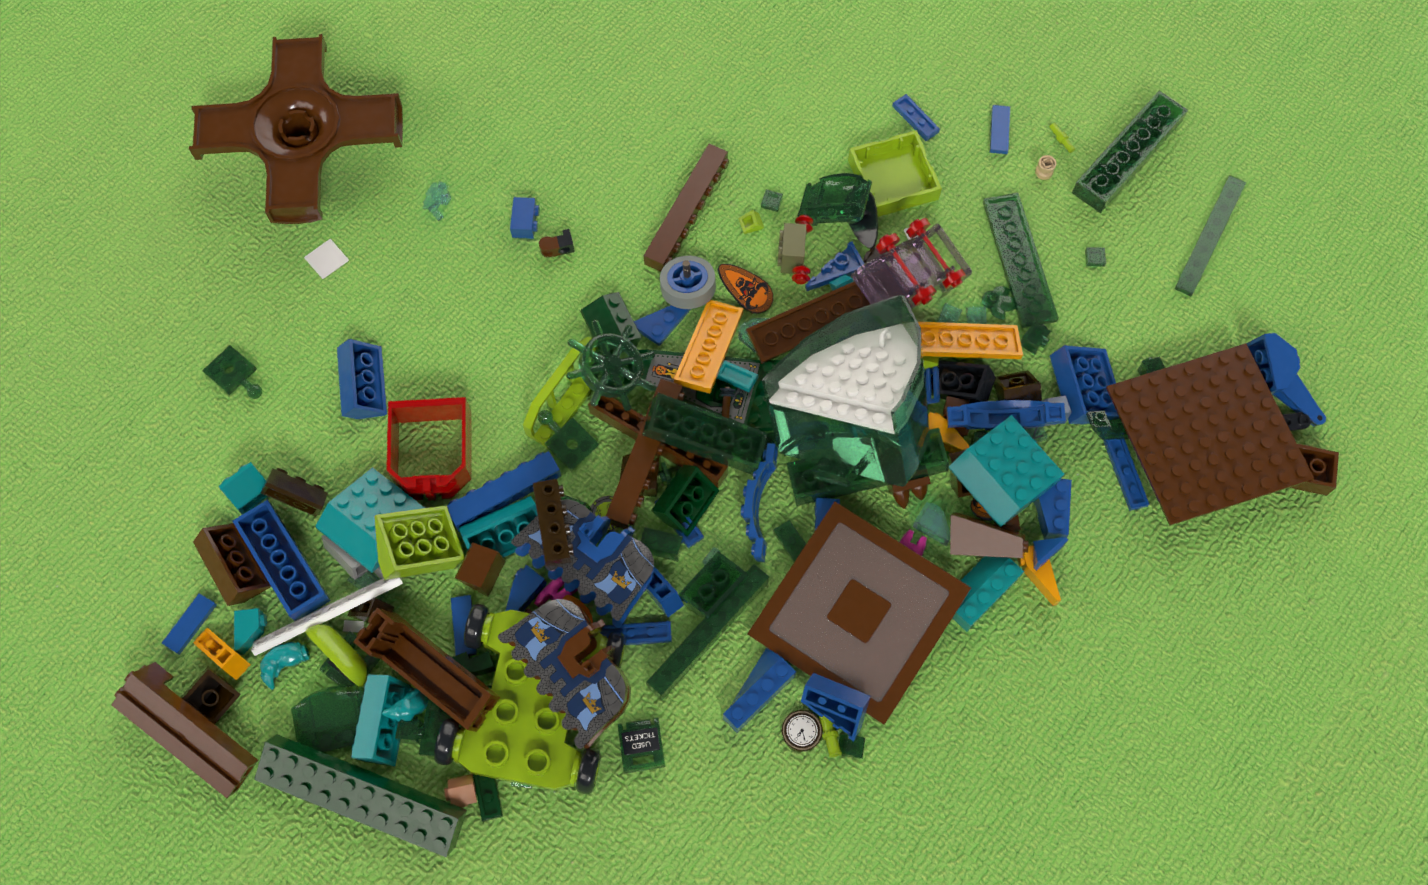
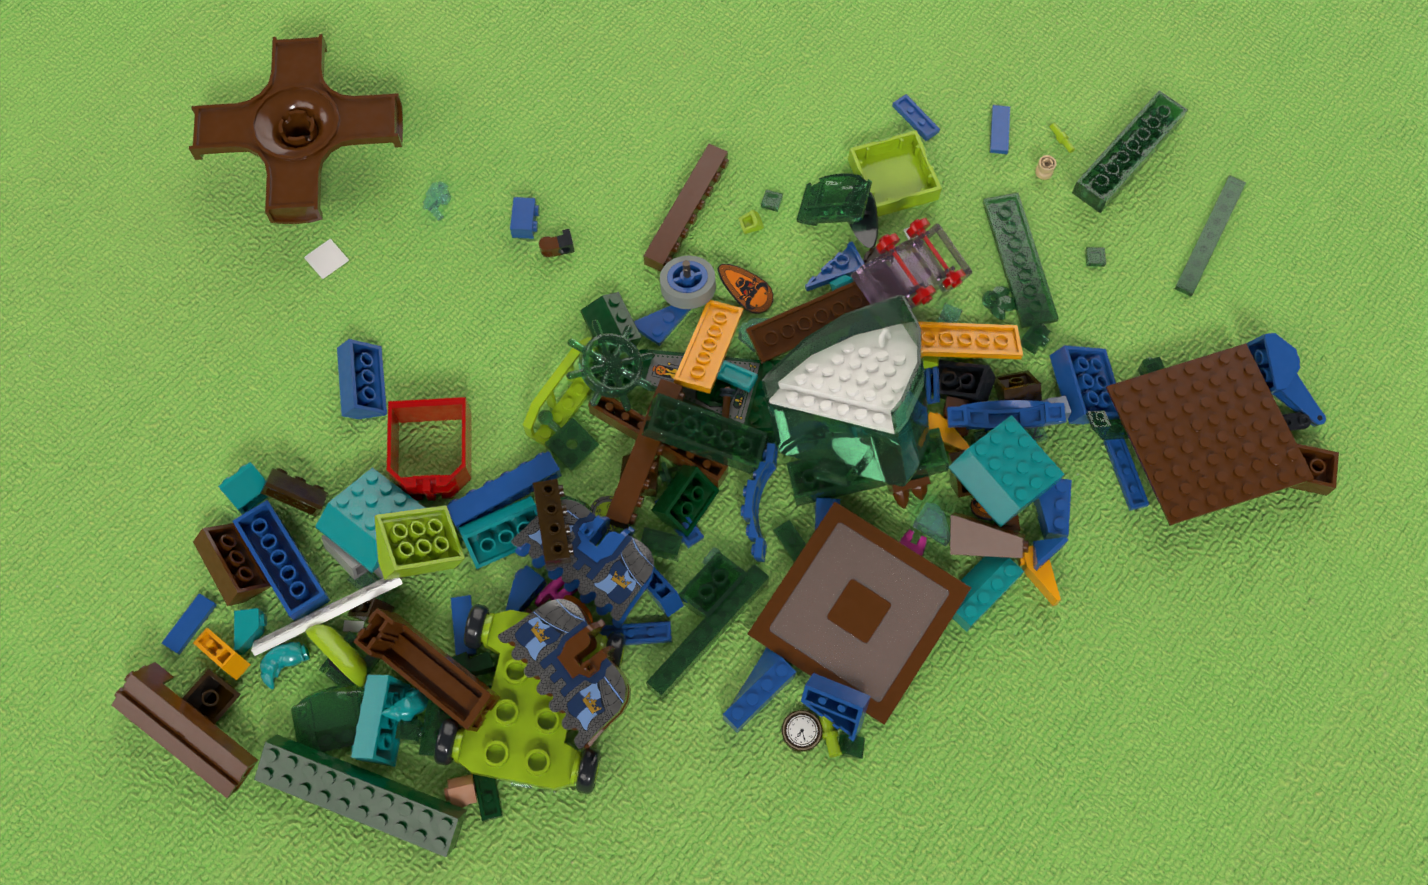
(231, 381): clear green plate -> none
(480, 568): reddish brown slope -> none
(641, 740): container -> none
(792, 249): olive brick -> none
(976, 314): clear light blue slope -> none

